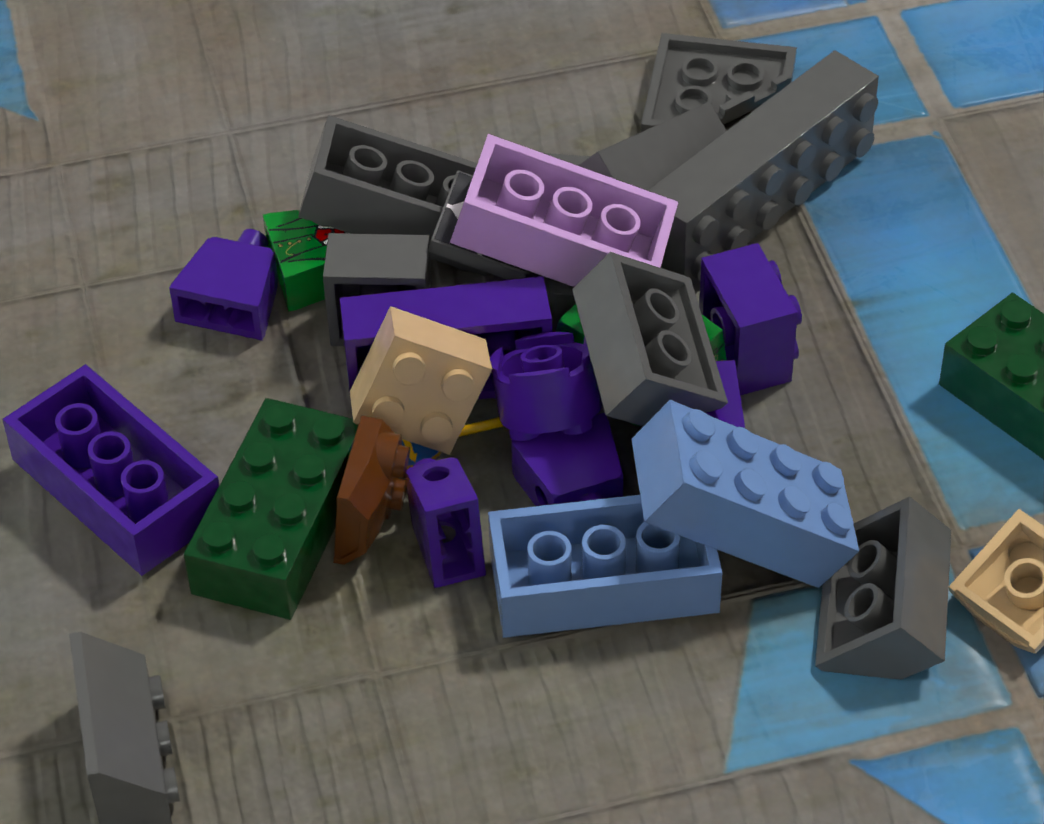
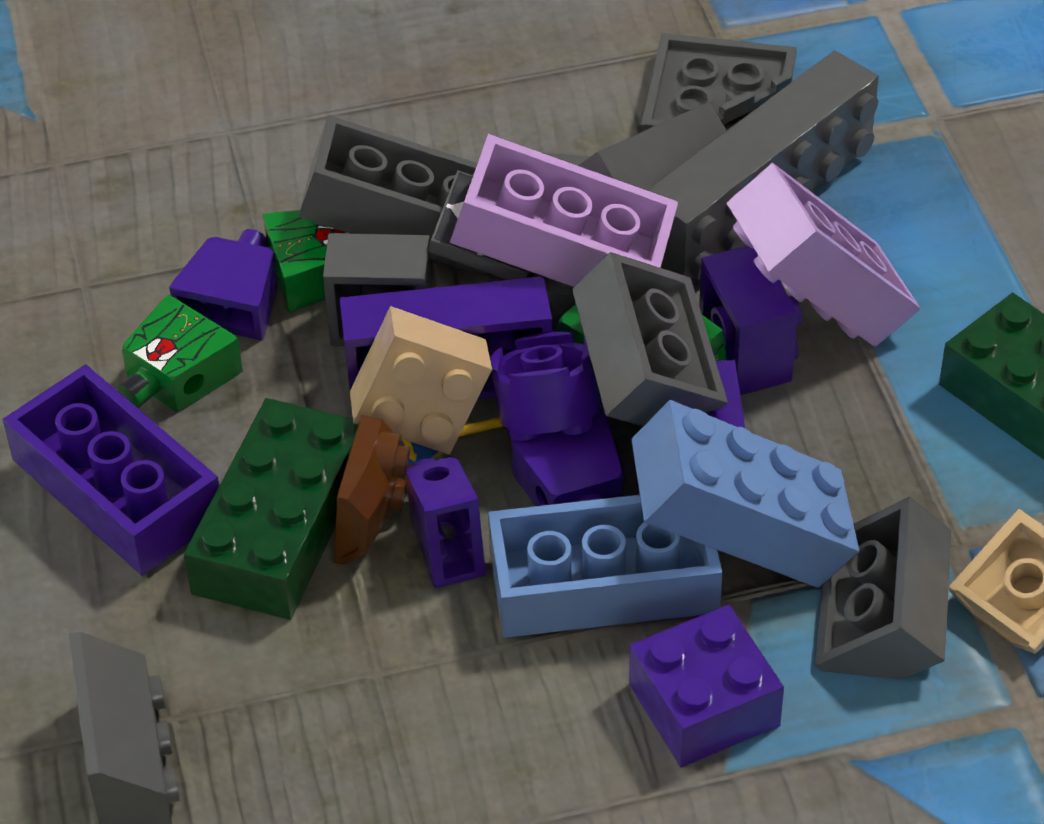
(178, 357): none -> green torso
(705, 685): none -> dark purple brick
(821, 256): none -> lavender brick

